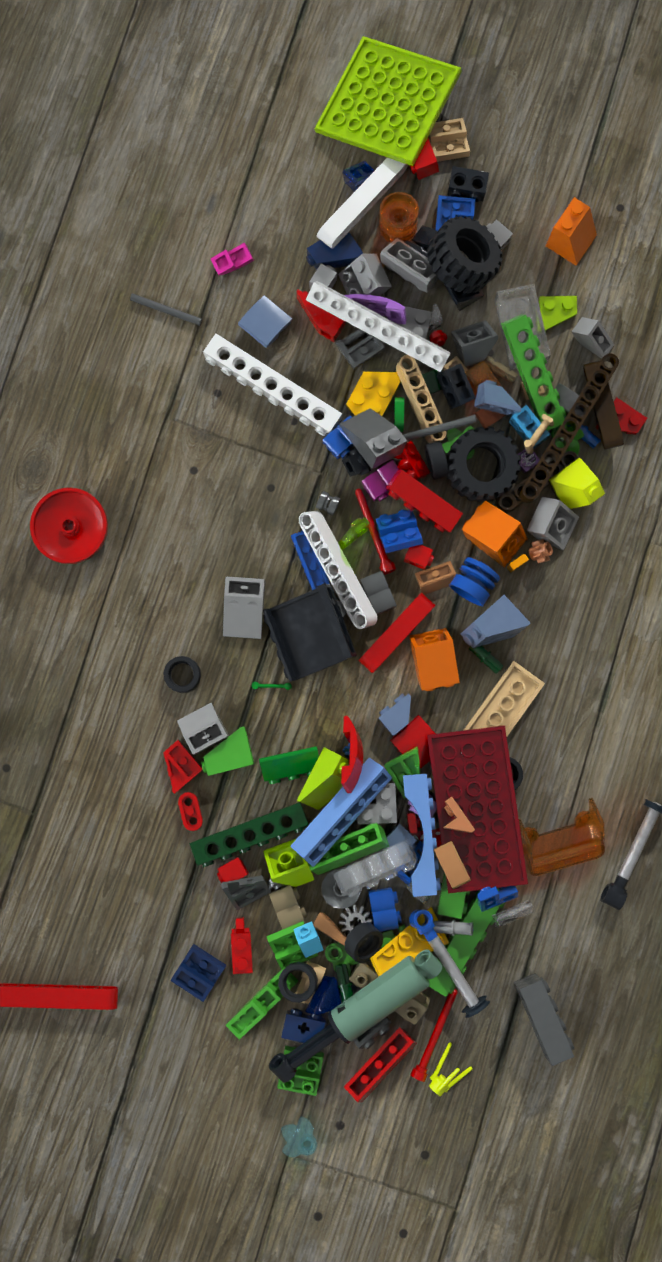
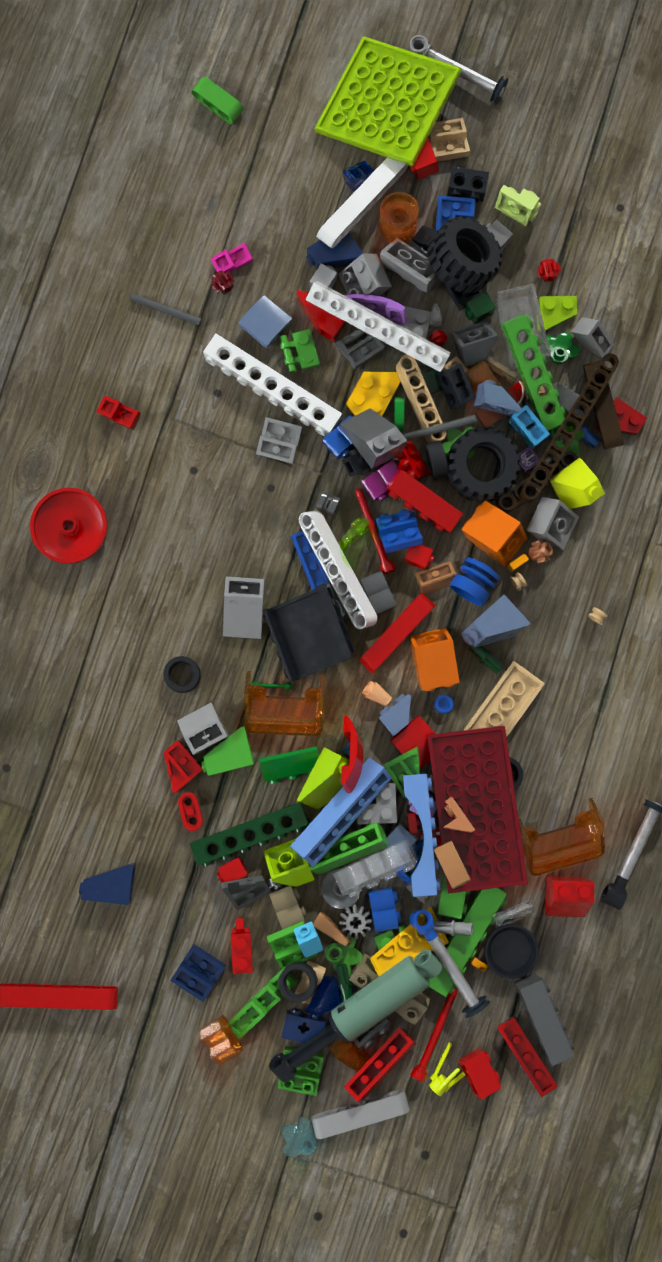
(110, 886): none -> dark blue slope
(118, 413): none -> red slope
(217, 100): none -> bright green beam
(220, 1040): none -> clear orange brick
(222, 282): none -> dark red gear
(279, 440): none -> light grey slope
(283, 714): none -> clear orange windscreen
(305, 350): none -> bright green plate
(349, 1054): none -> clear orange slope
(357, 936): black tyre -> none
(360, 1114): none -> light grey beam
(376, 693): none -> light nougat cone
(443, 704): none -> blue tile
(468, 74): none -> piece
(476, 962): none -> light orange tile
(479, 308): none -> dark green brick
(480, 1074): none -> red brick
(491, 897): blue plate -> none
(511, 951): none -> black piece
(517, 392): none -> red tile
(518, 581): none -> tan bush
(520, 207): none -> yellowish green plate
(527, 1056): none -> red plate
(529, 444): tan piece -> none
(548, 270): none -> red gear
(563, 346): none -> green plate
(568, 896): none -> red slope
(573, 232): orange slope -> none
(598, 616): none -> tan bush

